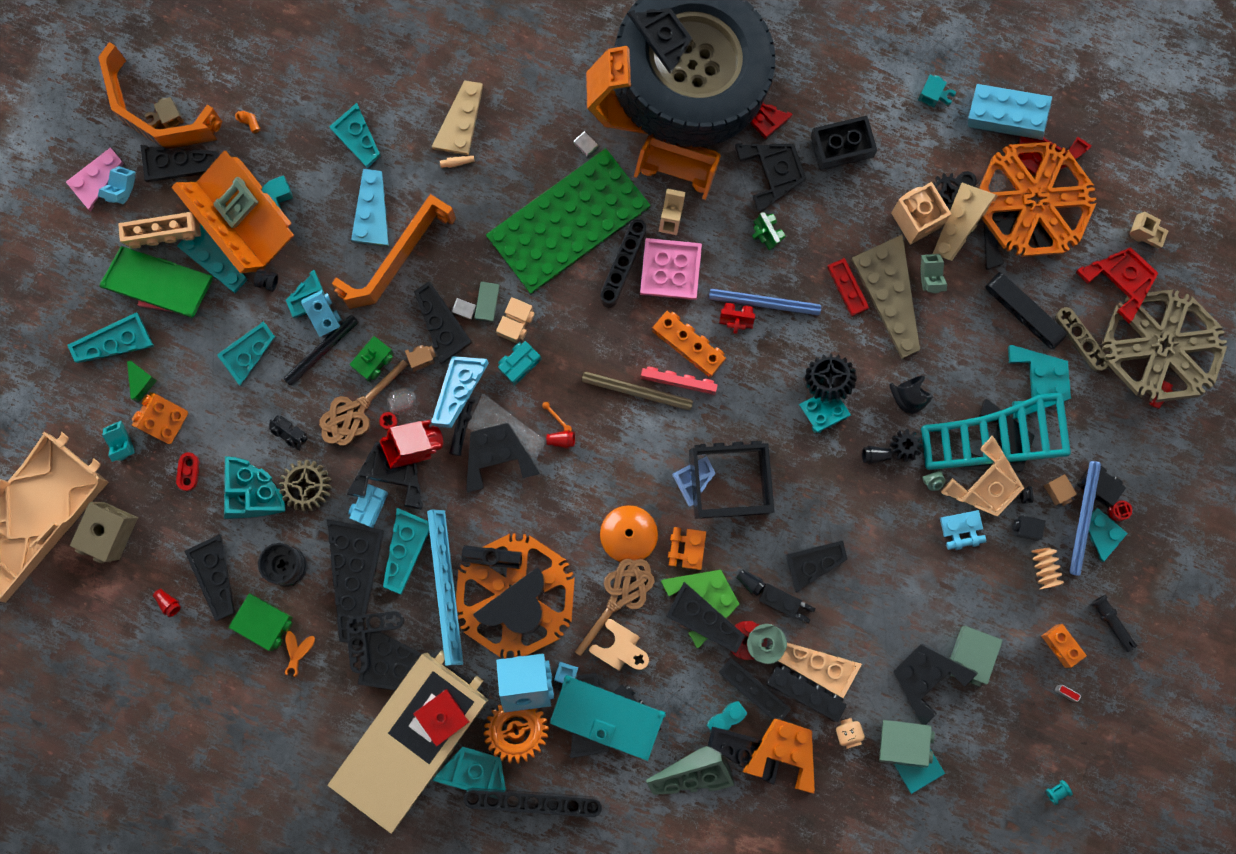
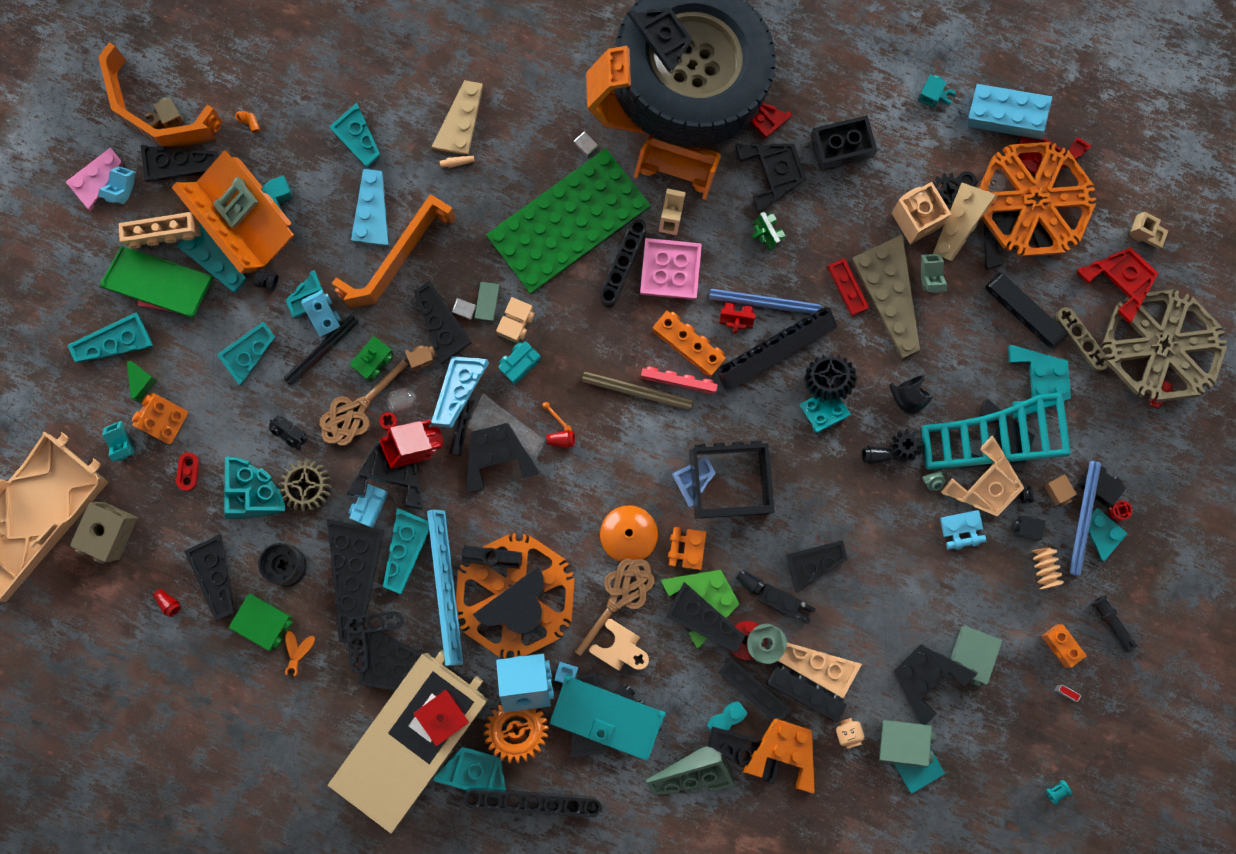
(776, 348): none -> black beam

